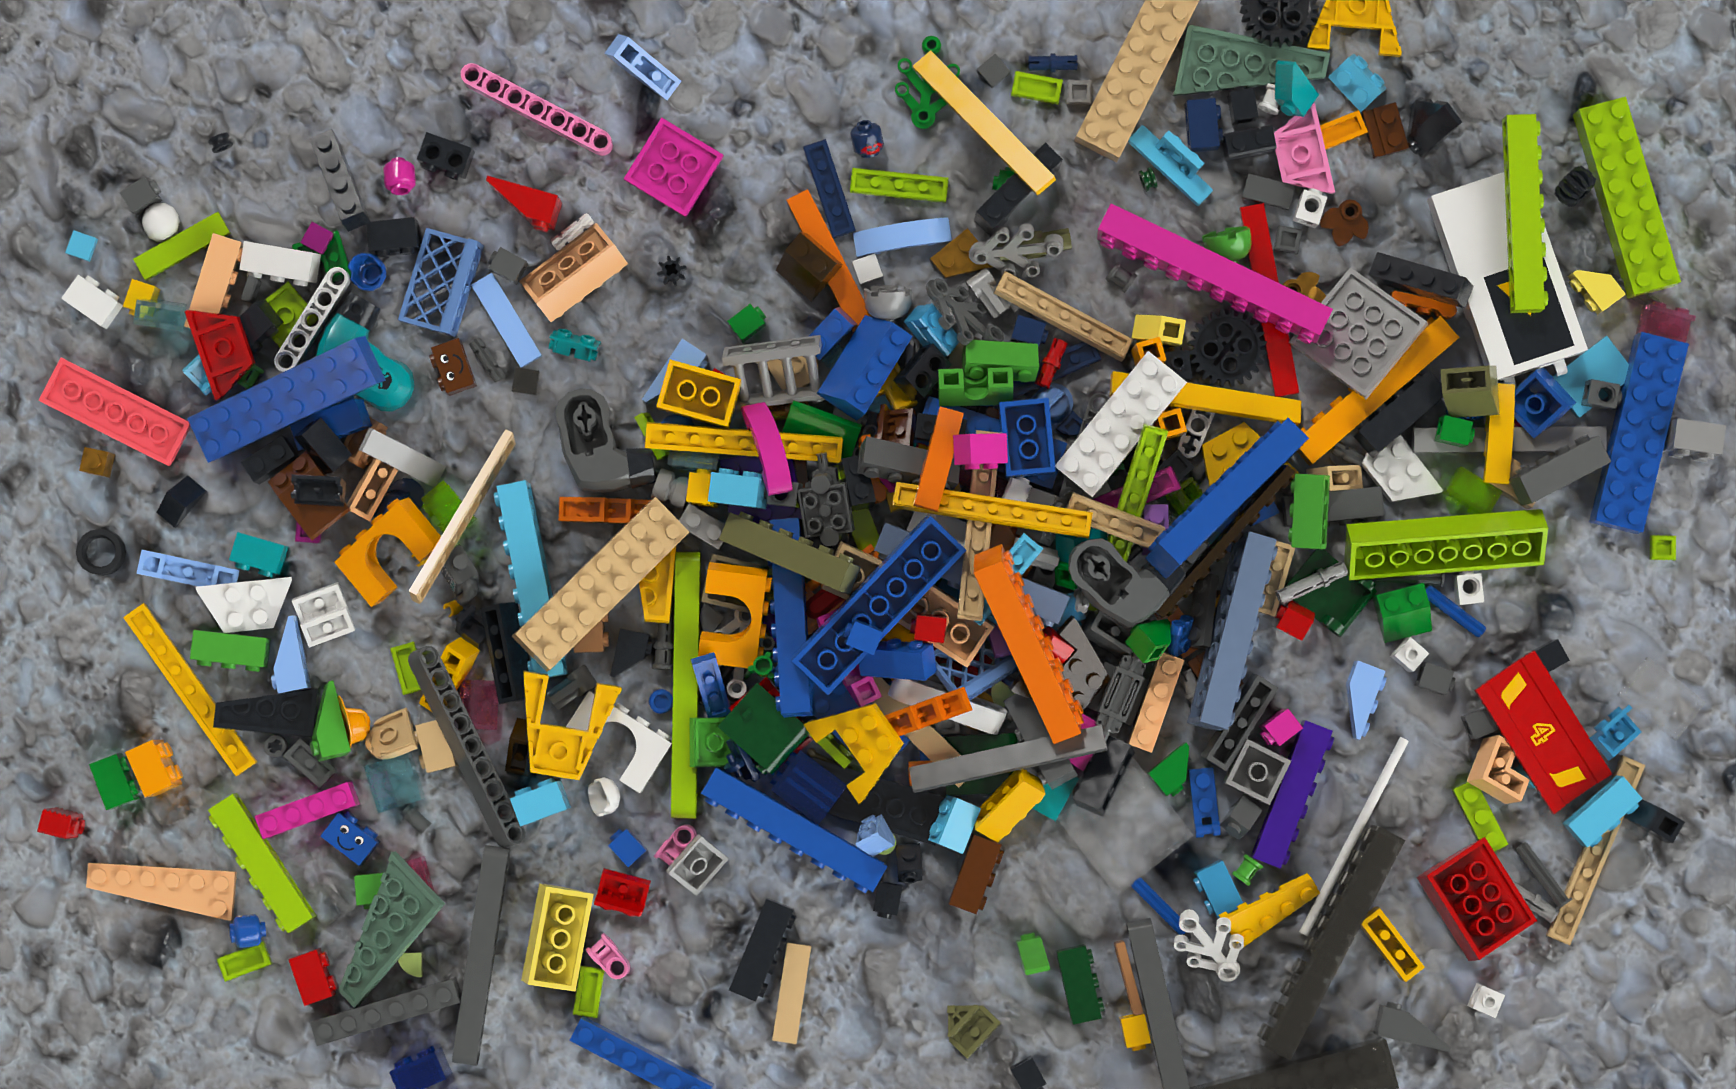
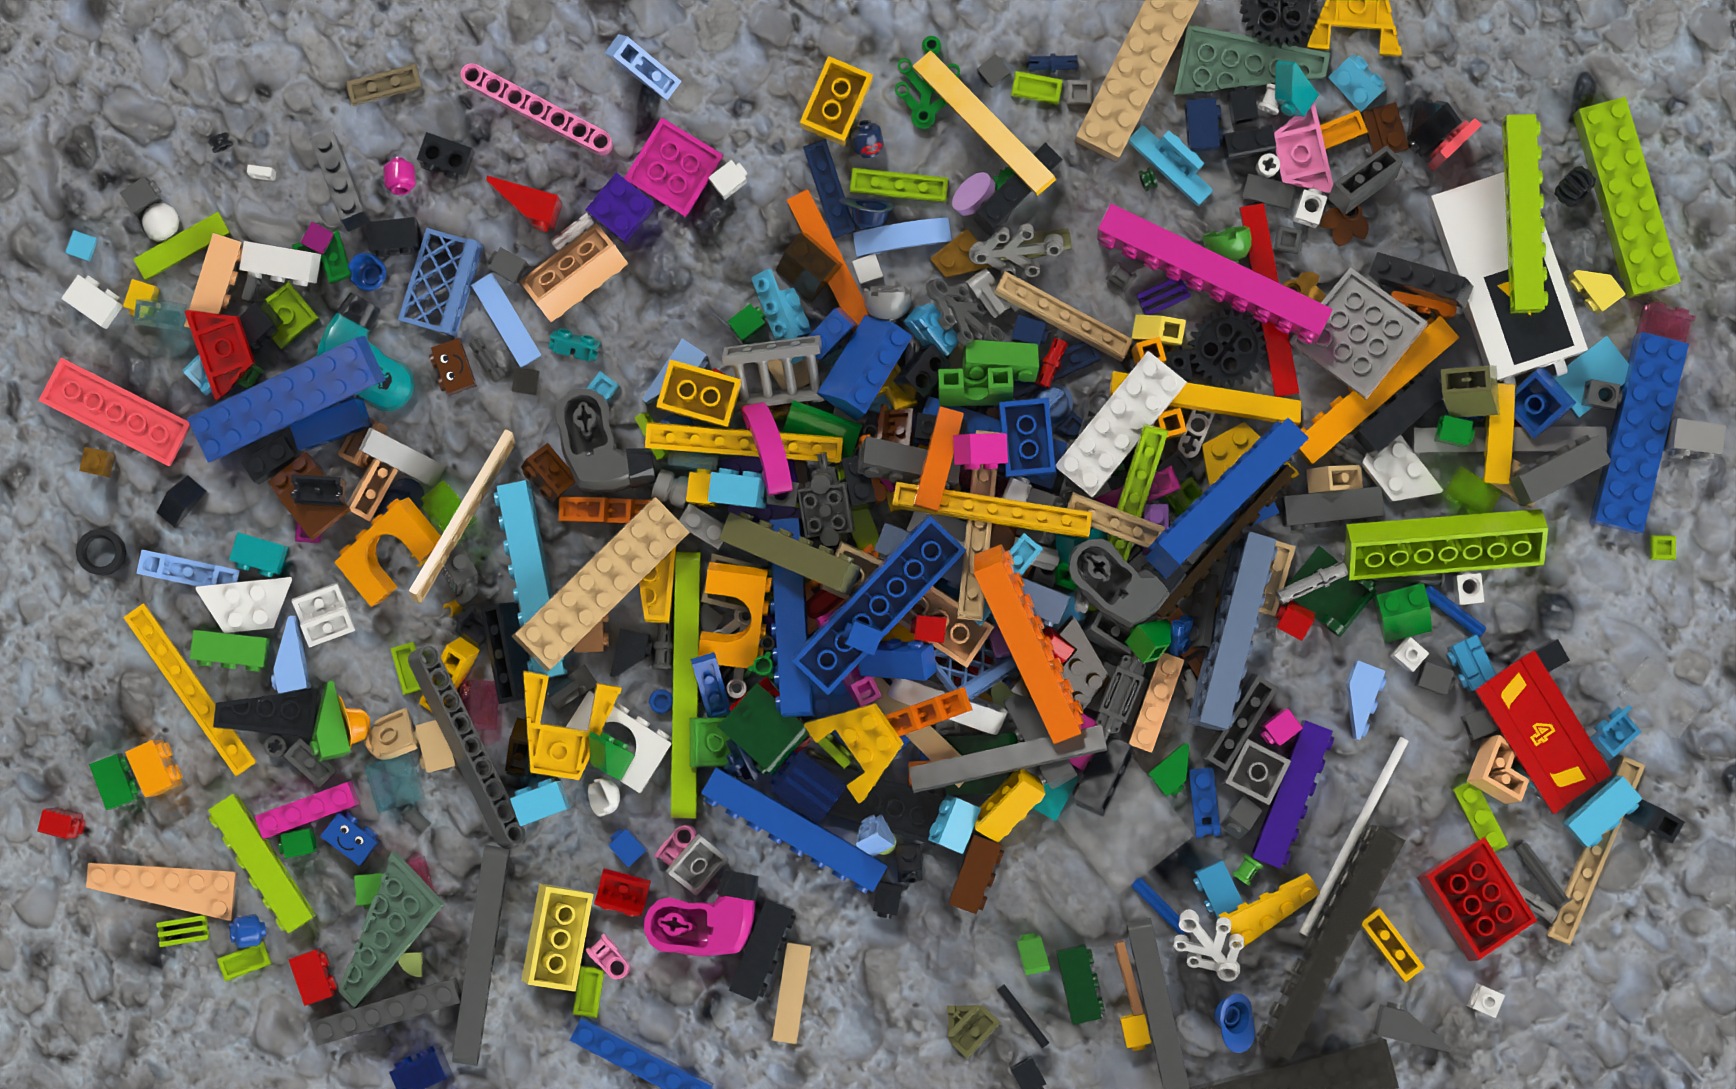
(161, 934): none -> lime tile
(261, 172): none -> white tile
(298, 843): none -> green brick
(323, 314): white beam -> none
(323, 446): black hinge -> none
(384, 85): none -> dark tan tile
(548, 473): none -> reddish brown bracket
(603, 385): none -> medium azure tile
(609, 755): none -> green slope
(620, 208): none -> dark purple brick
(672, 278): black gear -> none
(702, 926): none -> dark pink piece
(728, 179): none -> white brick
(781, 309): none -> medium azure bracket
(836, 101): none -> yellow brick
(868, 213): none -> dark blue piece
(973, 193): none -> lavender tile
(1023, 1016): none -> black piece
(1182, 287): none -> dark purple tile
(1236, 1022): none -> blue piece
(1260, 166): none -> white bush
(1309, 511): bright green brick -> none
(1365, 180): none -> dark grey brick
(1452, 143): none -> coral plate
(1471, 662): none -> dark azure brick

